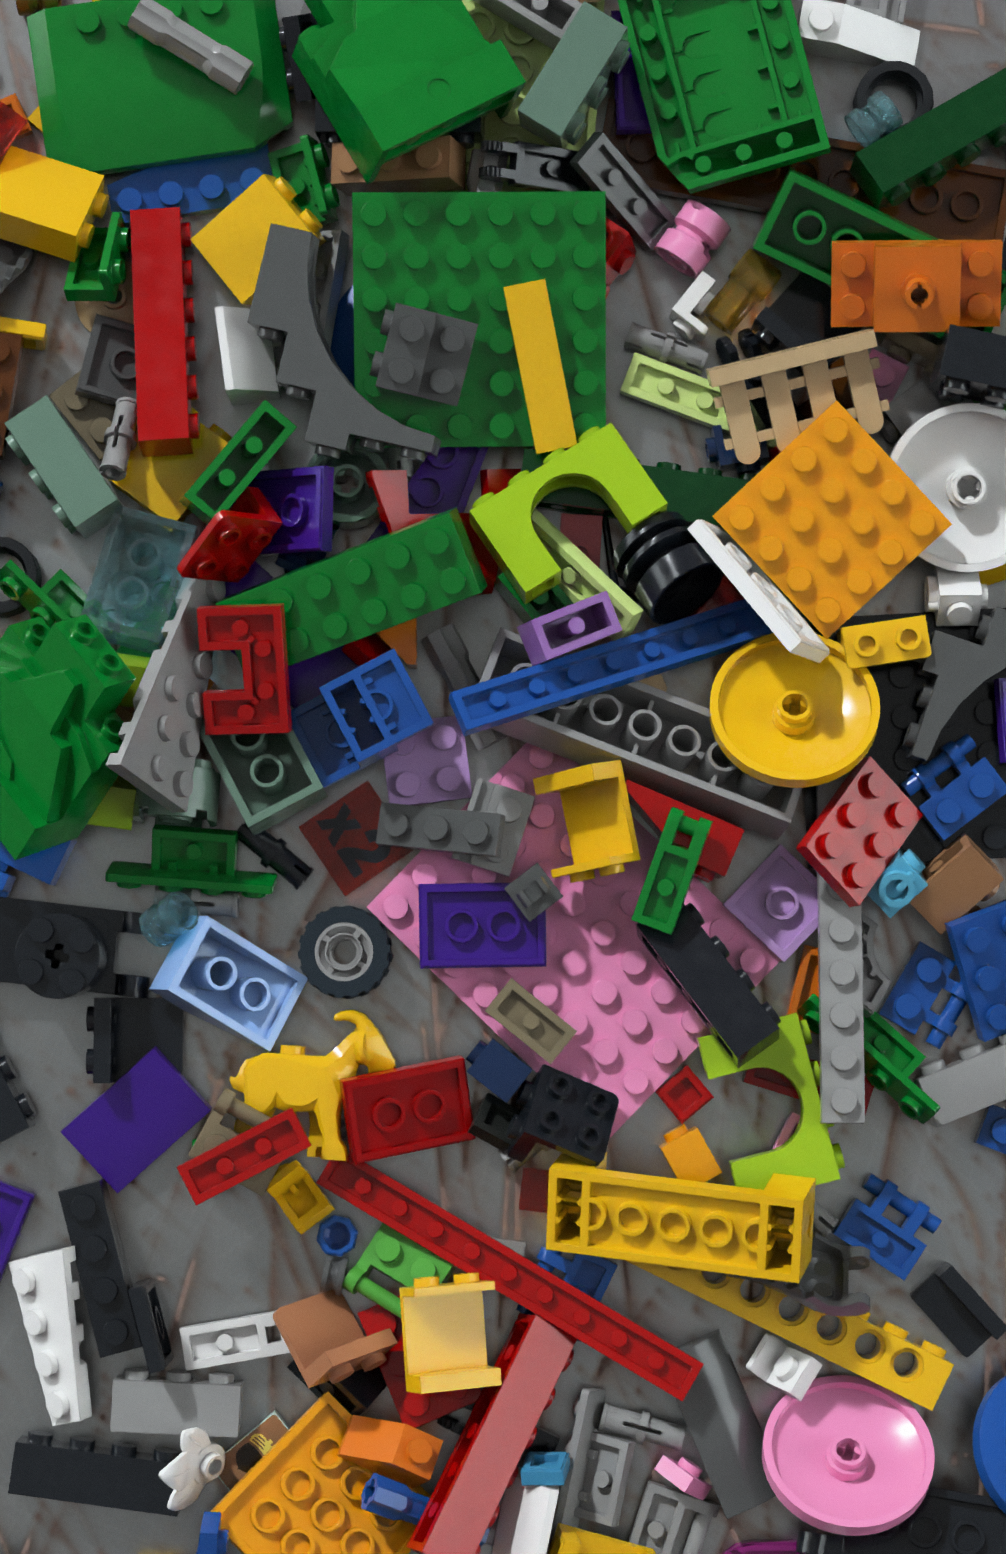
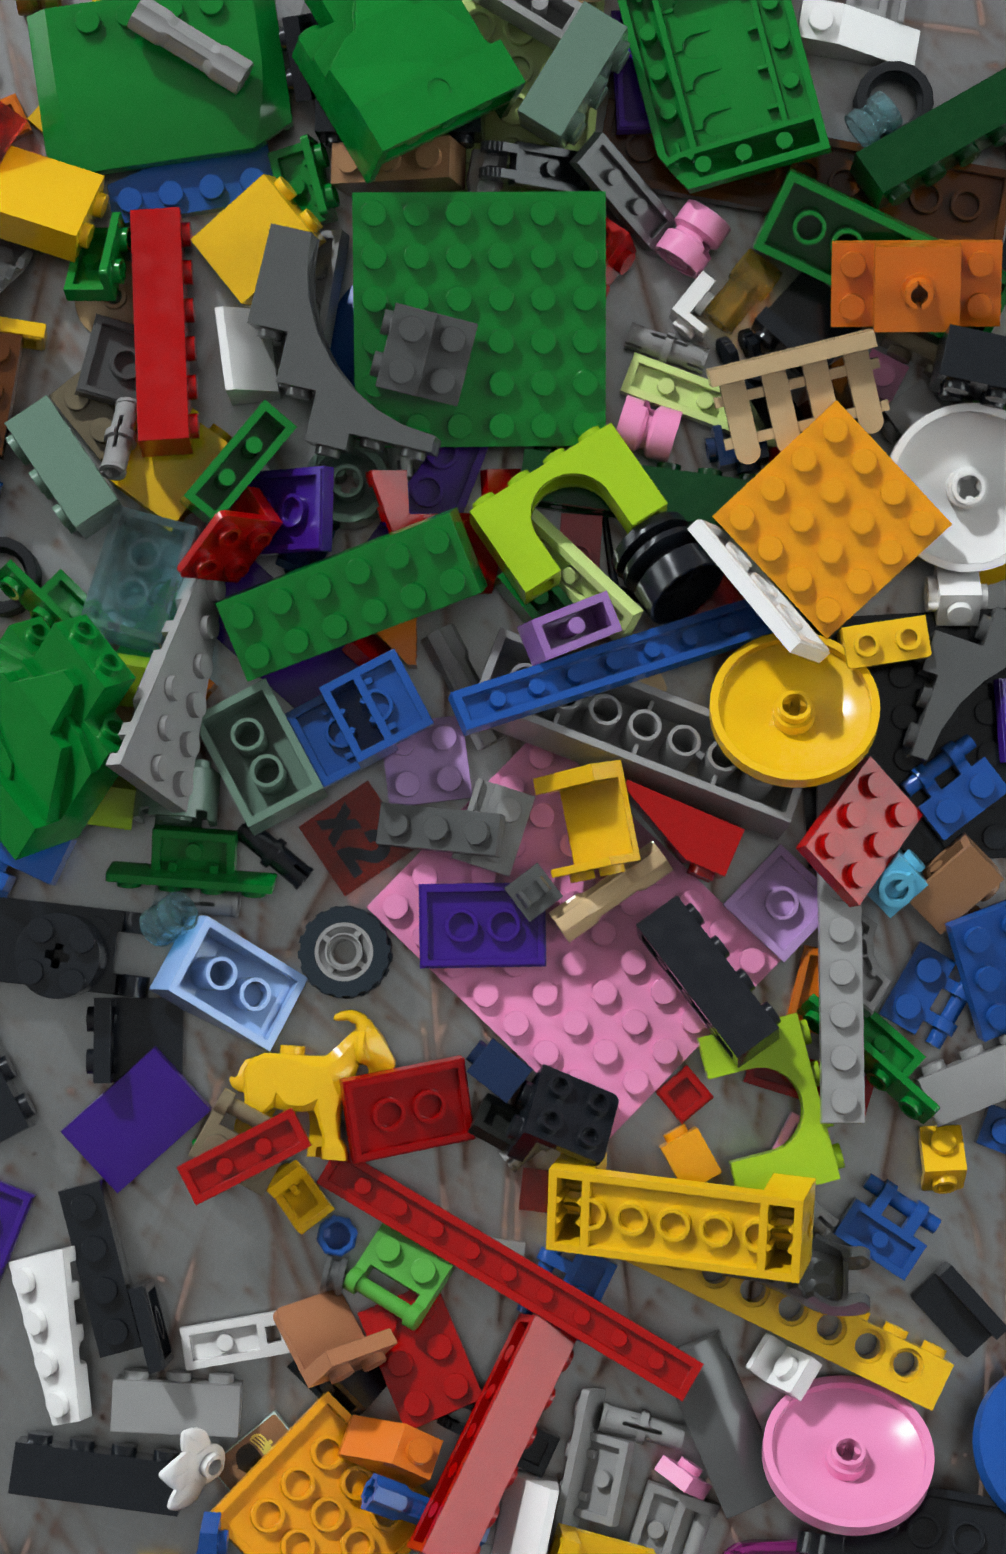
(261, 637): red plate -> none
(446, 1335): yellow panel -> none
(530, 1021): dark tan plate -> none
(540, 366): yellow tile -> none
(545, 1468): dark azure tile -> none
(586, 908): none -> tan axle
(648, 428): none -> bright pink wheel
(671, 872): green plate -> none
(942, 1158): none -> yellow bracket

